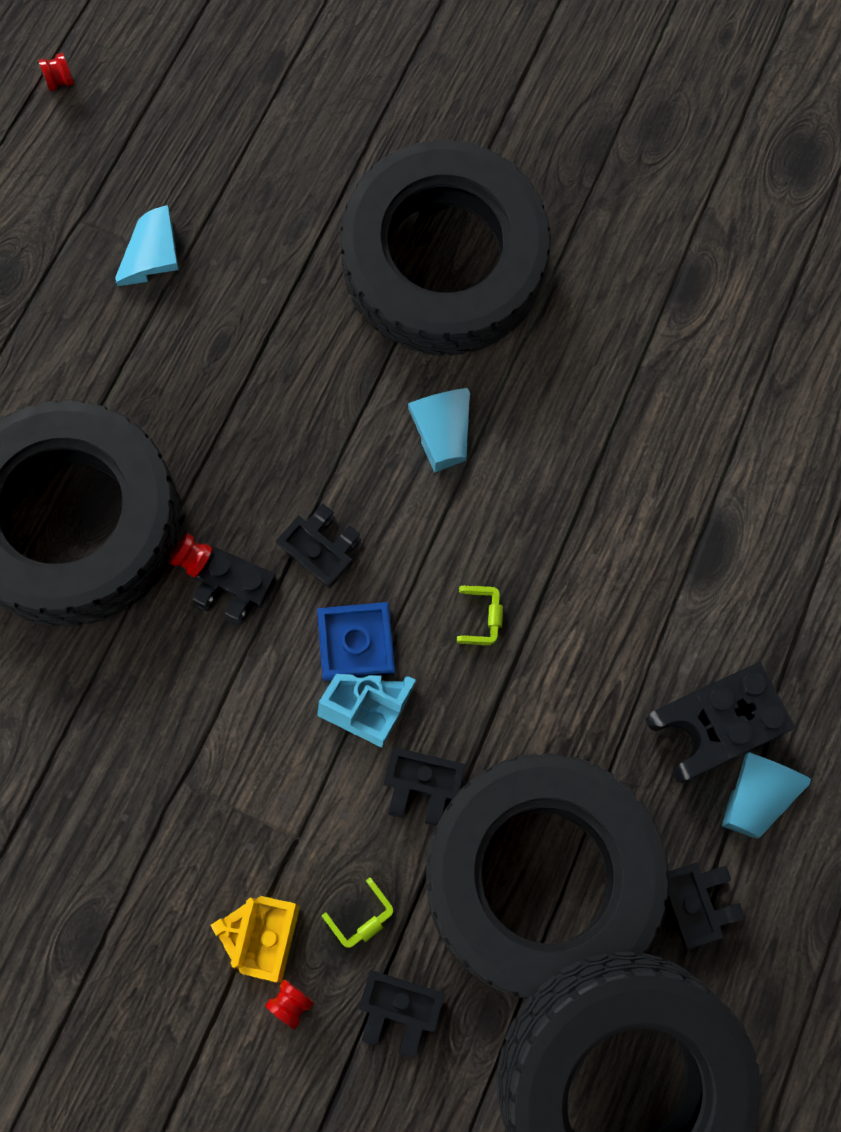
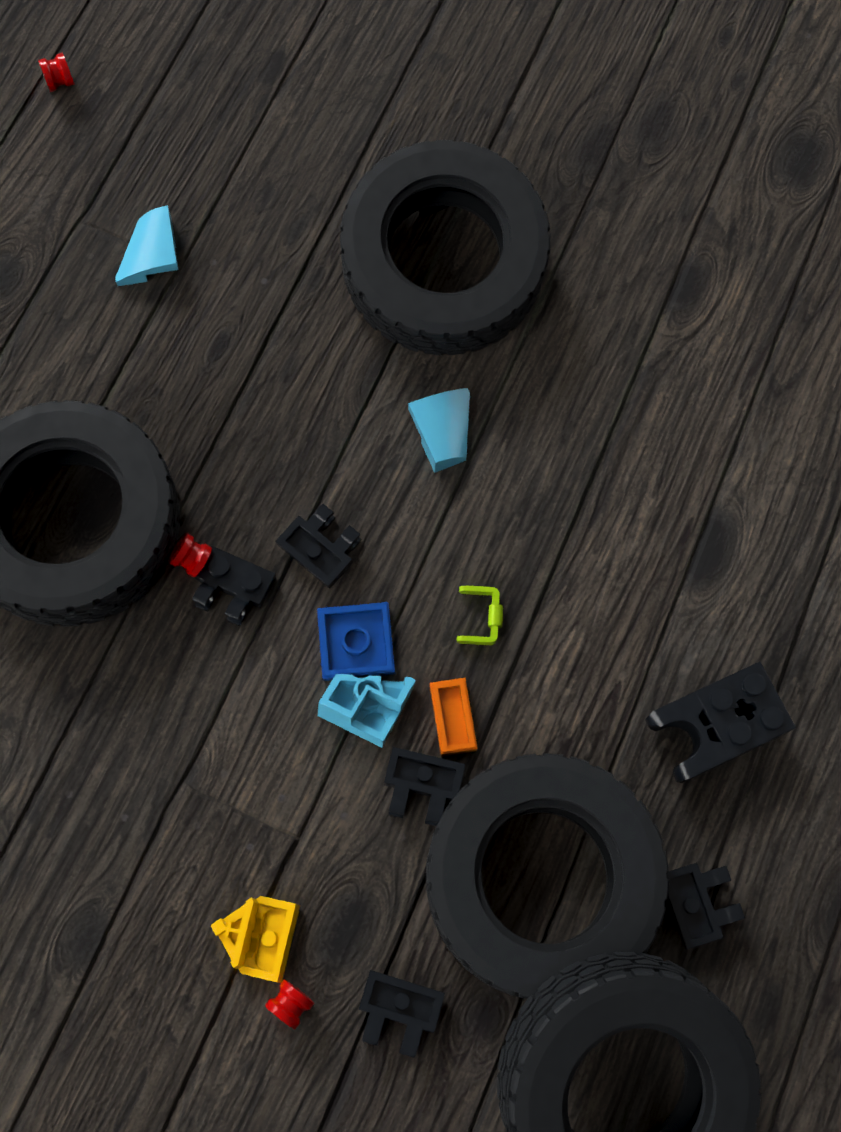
(368, 929): lime piece -> none
(453, 717): none -> orange tile
(761, 795): medium azure slope -> none

